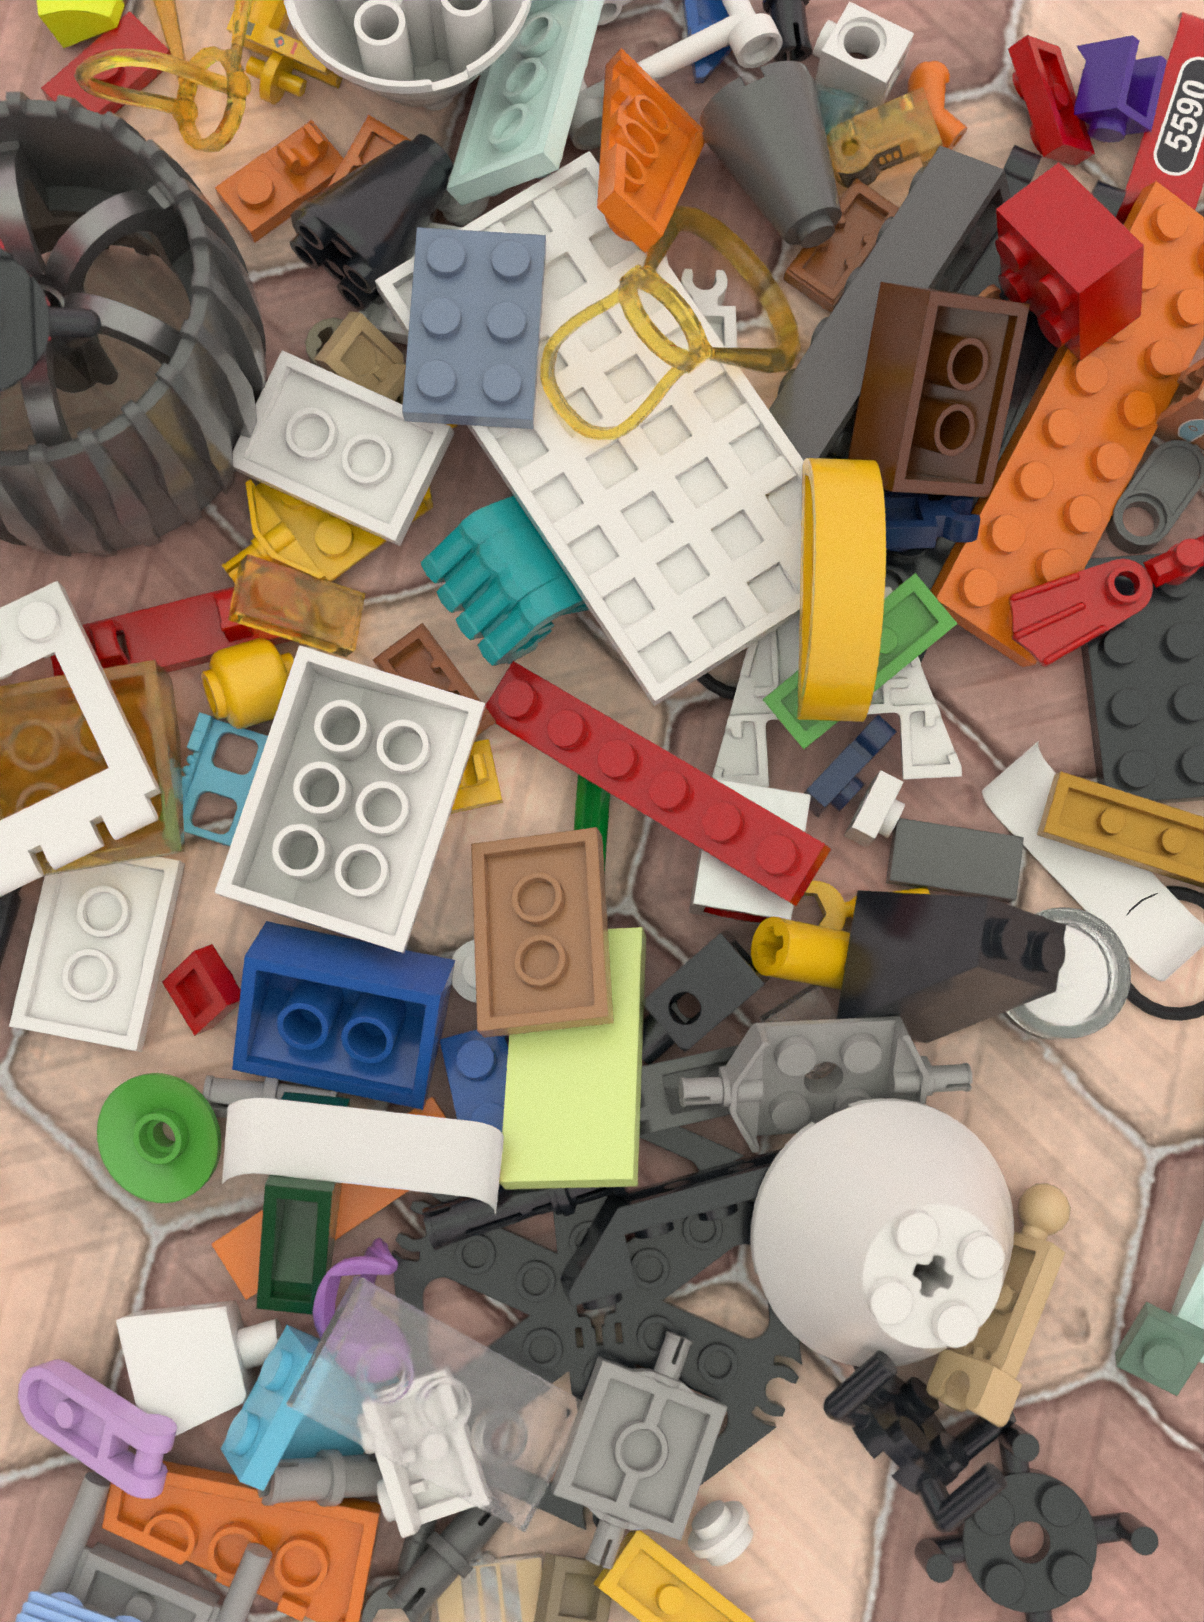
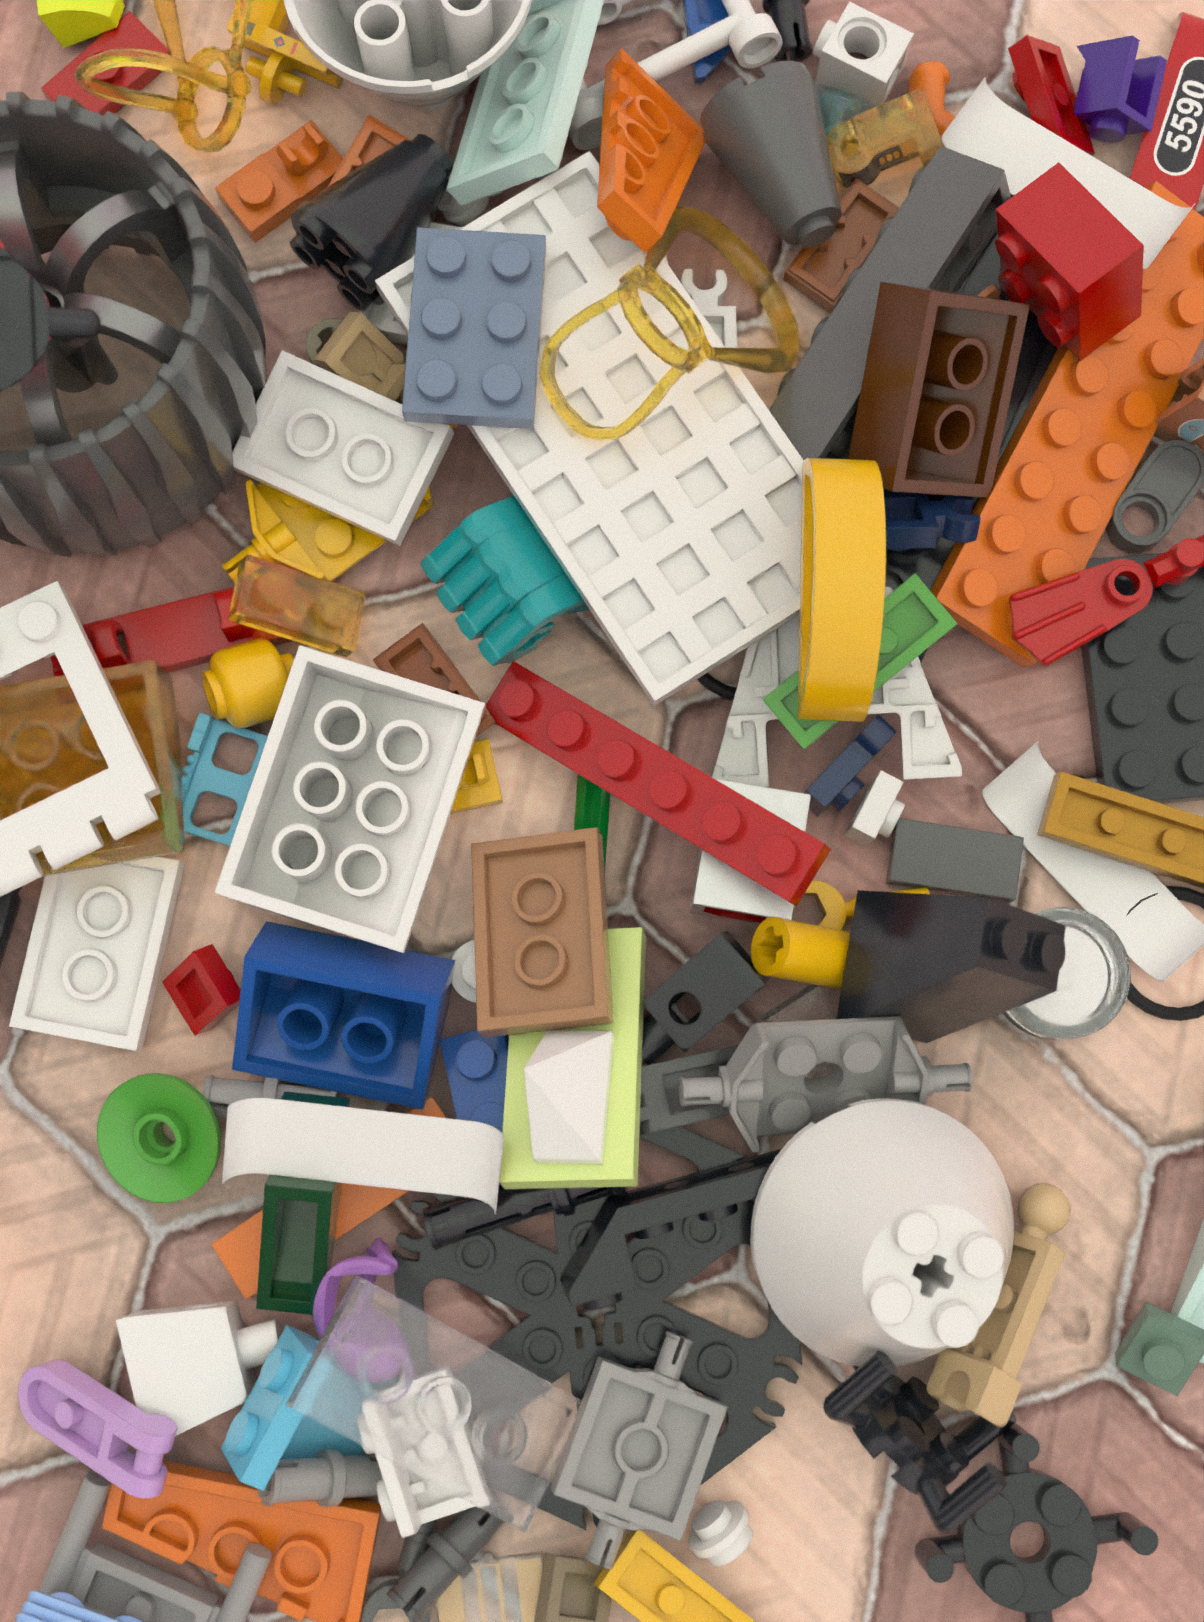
(569, 1096): none -> white slope
(1026, 150): none -> white sticker

